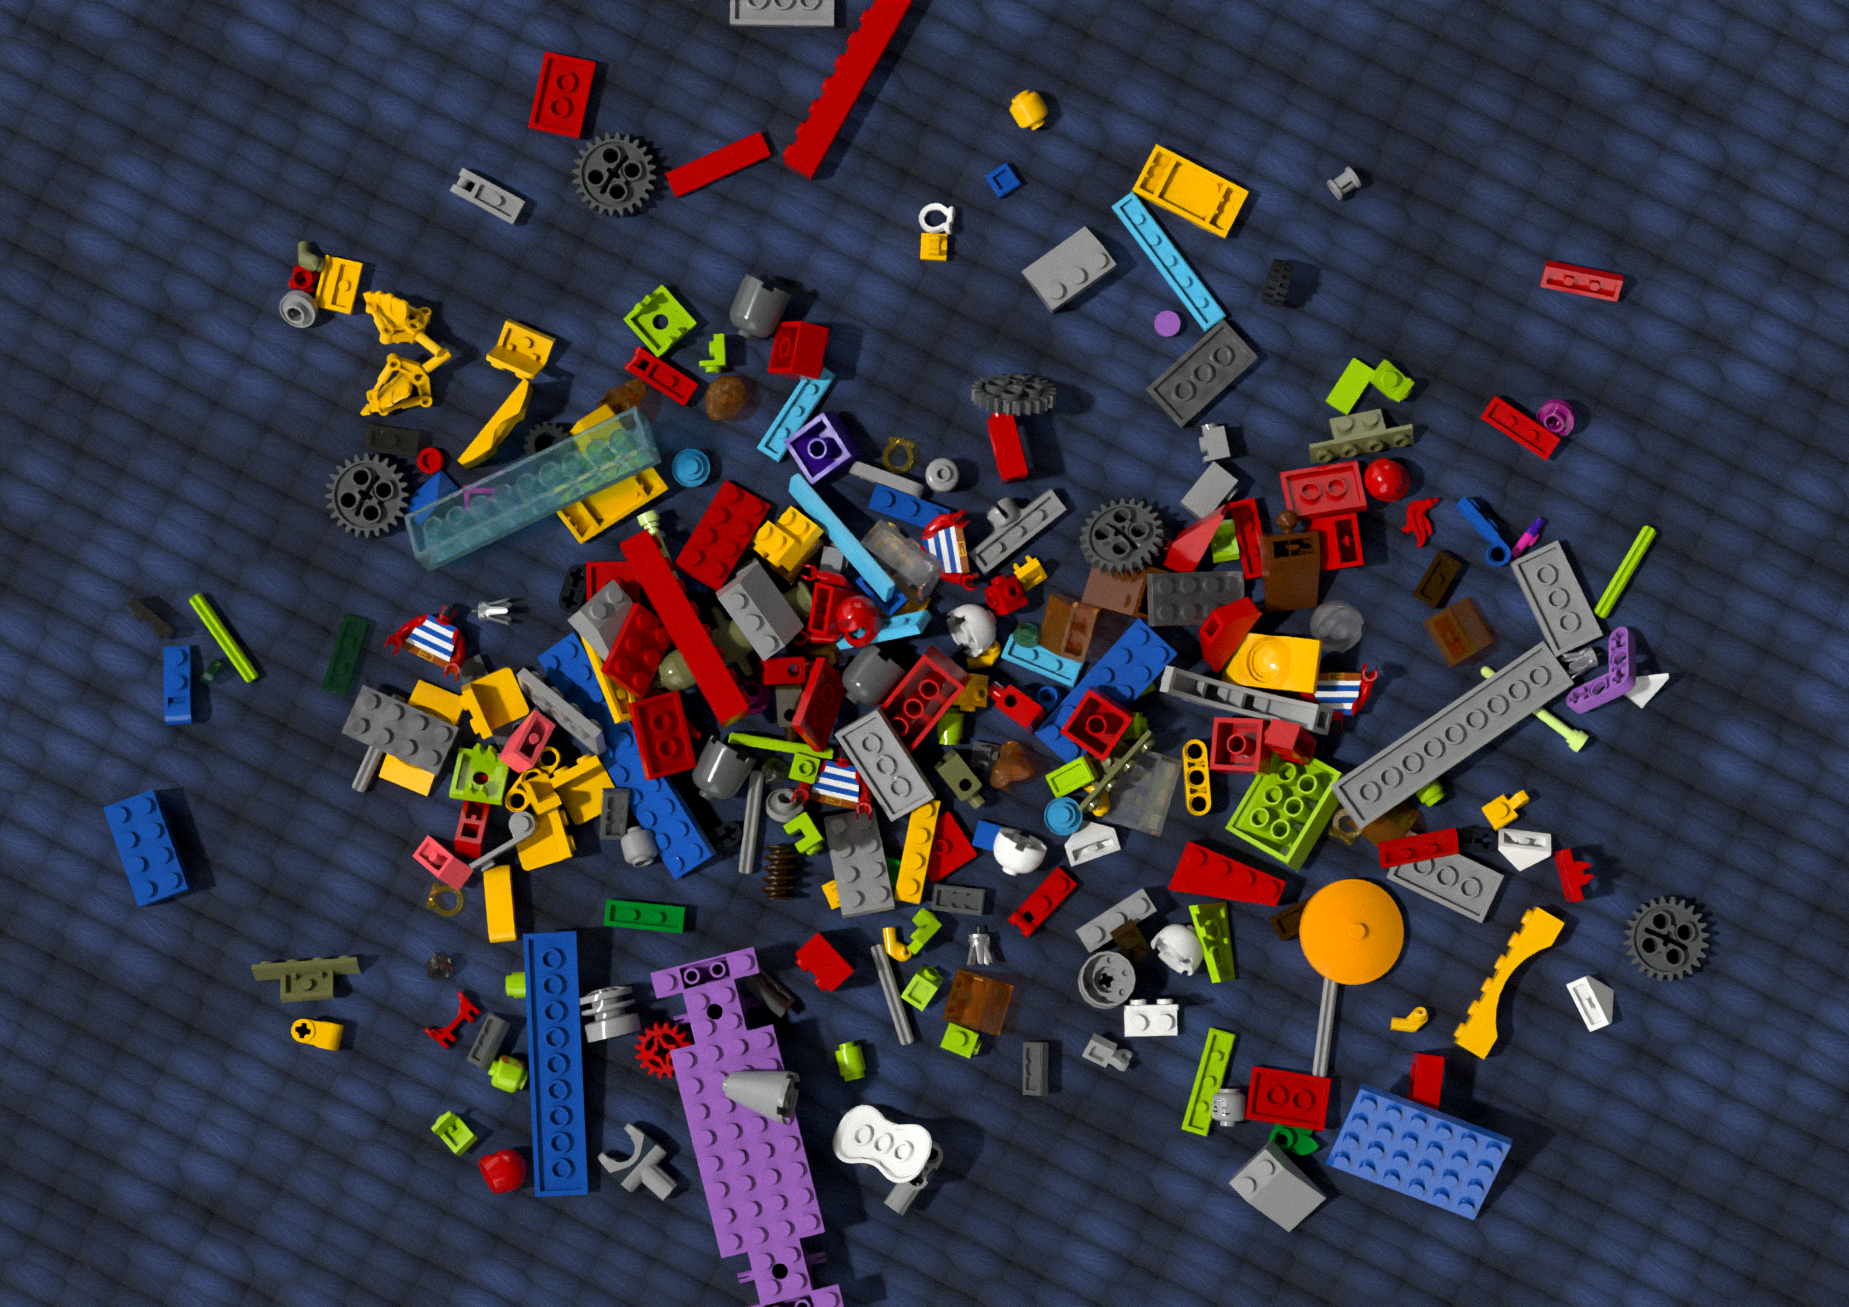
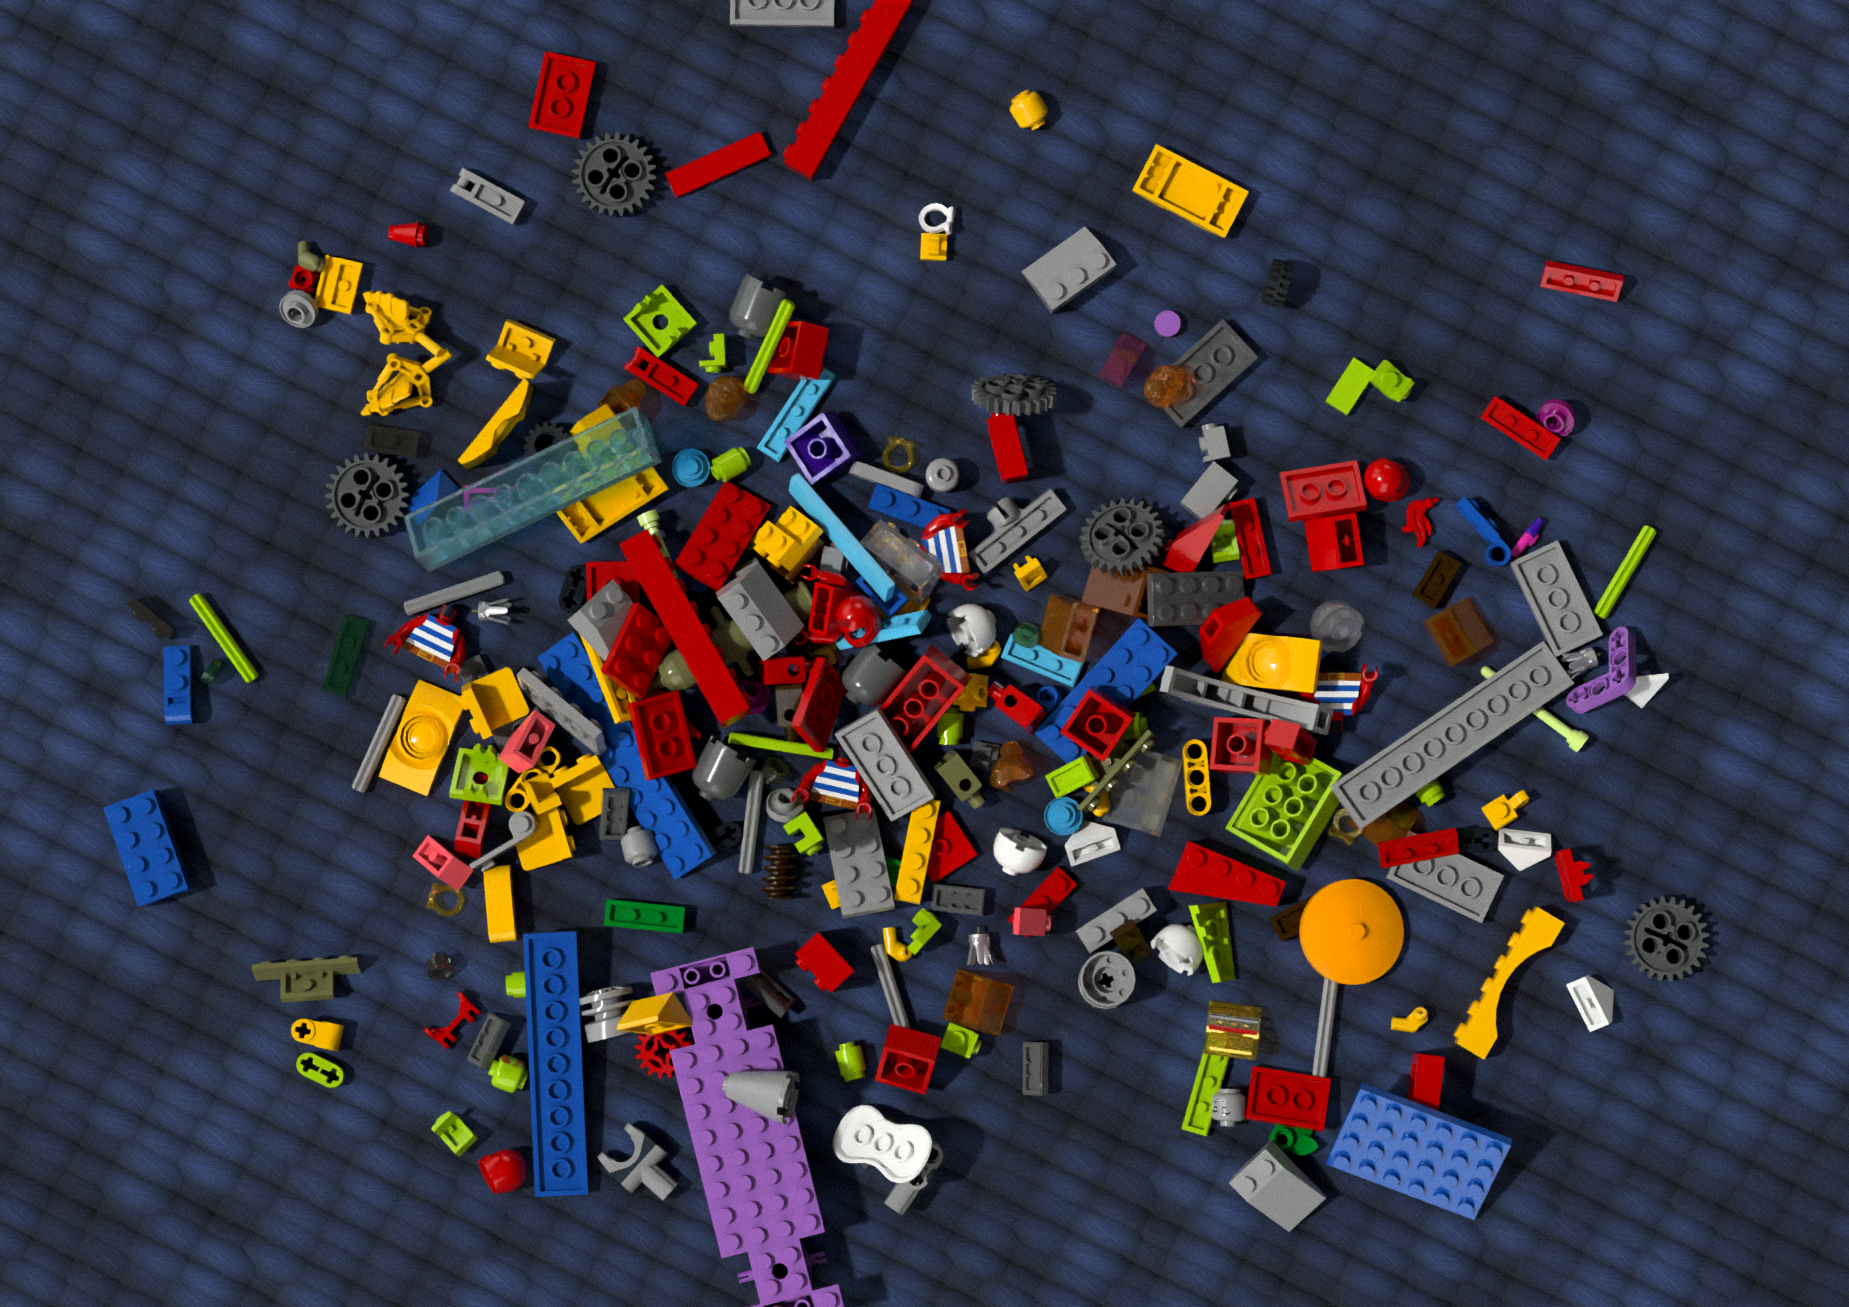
(324, 1064): none -> lime beam
(400, 730): flat silver plate -> none
(411, 234): none -> red cone
(430, 460): red tile -> none
(454, 593): none -> light grey axle
(655, 1015): none -> yellow slope
(730, 464): none -> lime brick
(769, 346): none -> lime axle
(804, 768): lime bracket -> none
(907, 1059): none -> red brick
(922, 987): lime bracket -> none
(985, 835): blue tile -> none
(1002, 180): blue tile -> none
(1005, 595): red brick -> none
(1031, 922): none -> coral slope
(1104, 1052): light grey plate -> none
(1121, 361): none -> clear pink slope
(1150, 1019): white bracket -> none
(1165, 392): none -> clear orange piece
(1168, 261): medium azure tile -> none
(1232, 1030): none -> clear yellow slope
(1290, 570): reddish brown slope -> none
(1344, 183): light grey bush -> none
(1359, 435): olive bracket -> none

